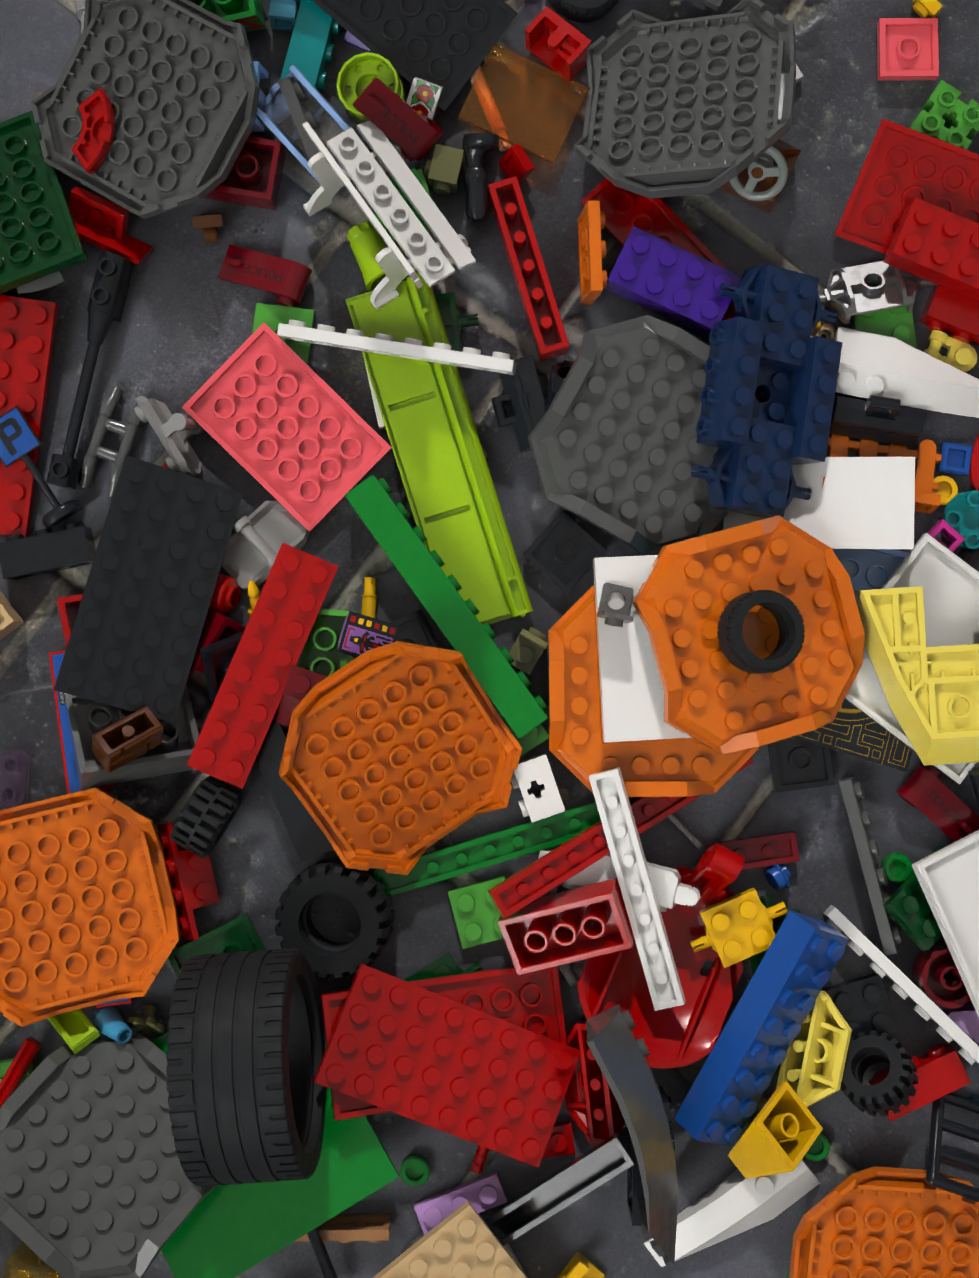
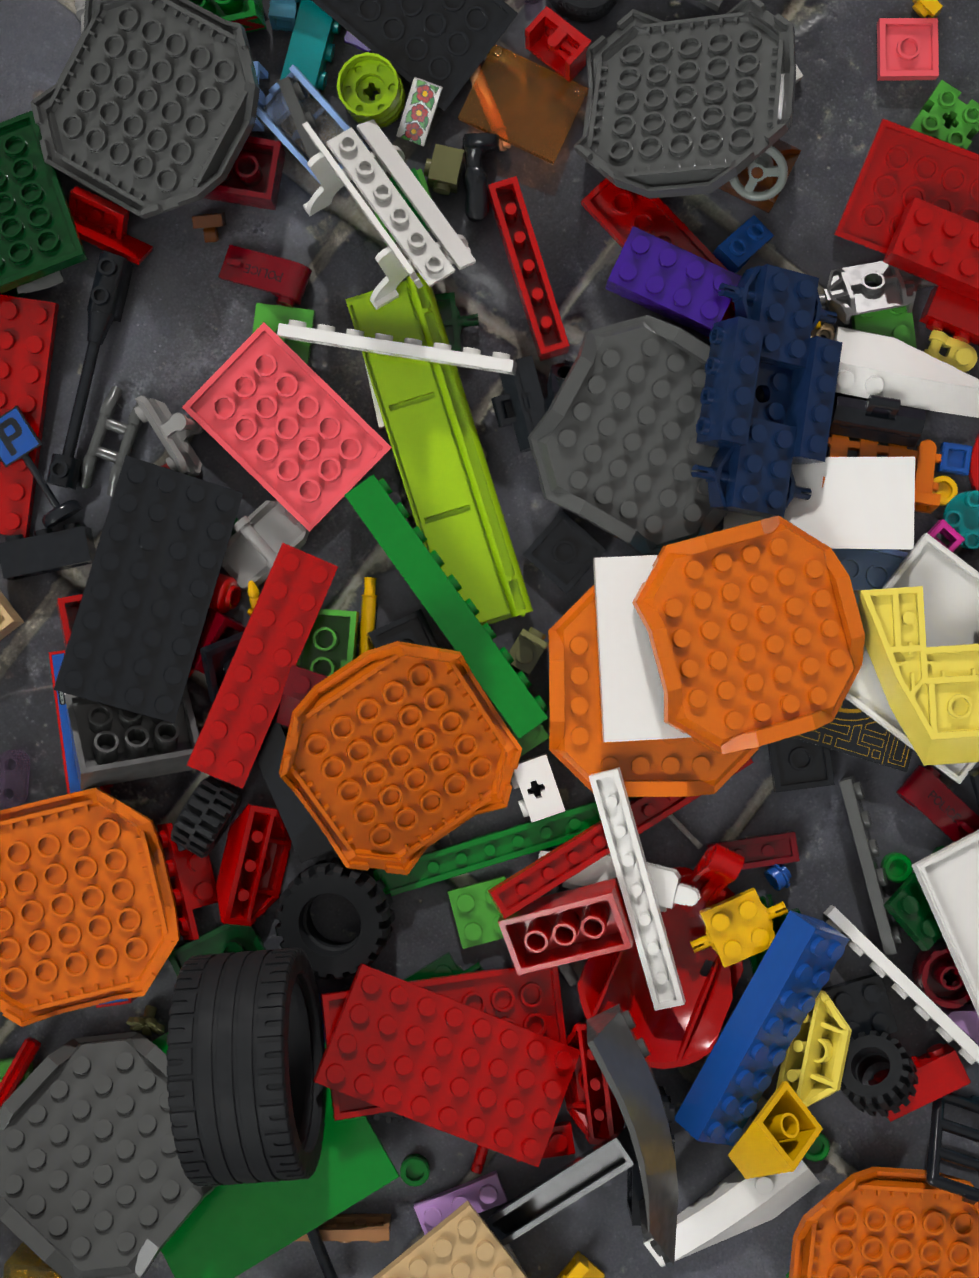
(75, 1029): lime tile -> none
(96, 132): red tile -> none
(111, 1024): dark azure cone -> none
(127, 739): reddish brown brick -> none
(252, 865): none -> red wedge
(364, 633): piece -> none
(365, 245): lime plant -> none
(398, 120): dark red door -> none
(516, 163): red plate -> none
(591, 252): orange plate -> none
(612, 616): flat silver bracket -> none
(743, 244): none -> blue plate
(790, 631): black tyre -> none

